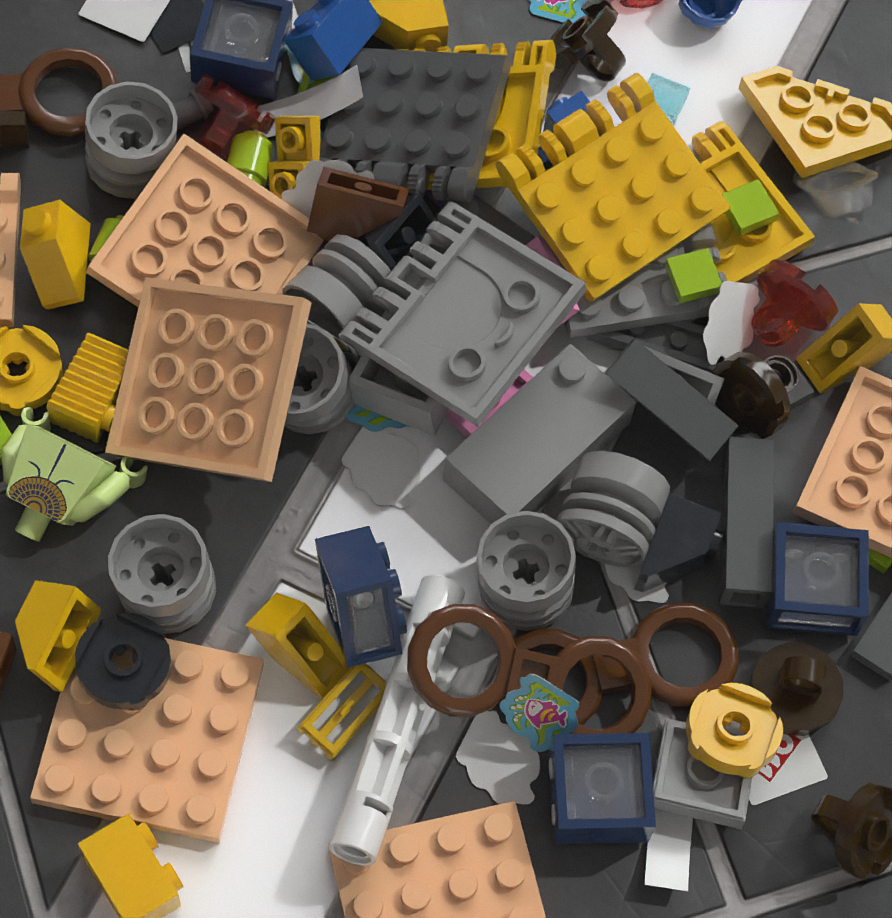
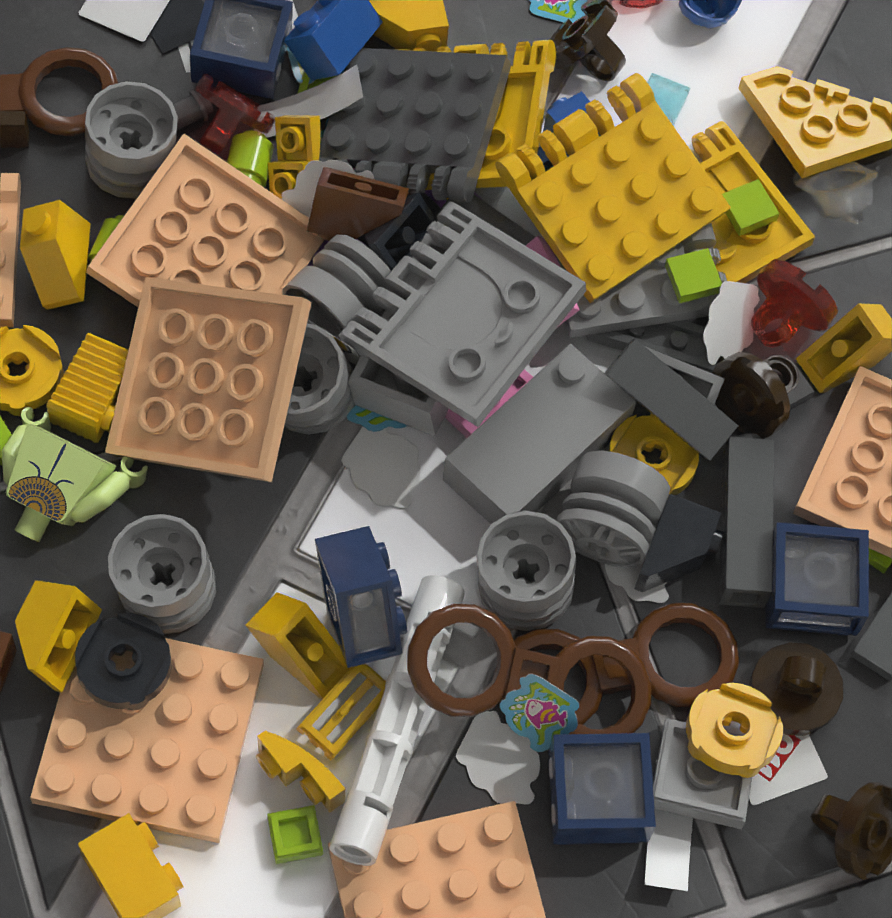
(289, 762): none -> yellow slope
(295, 834): none -> lime tile
(650, 433): none -> yellow plate

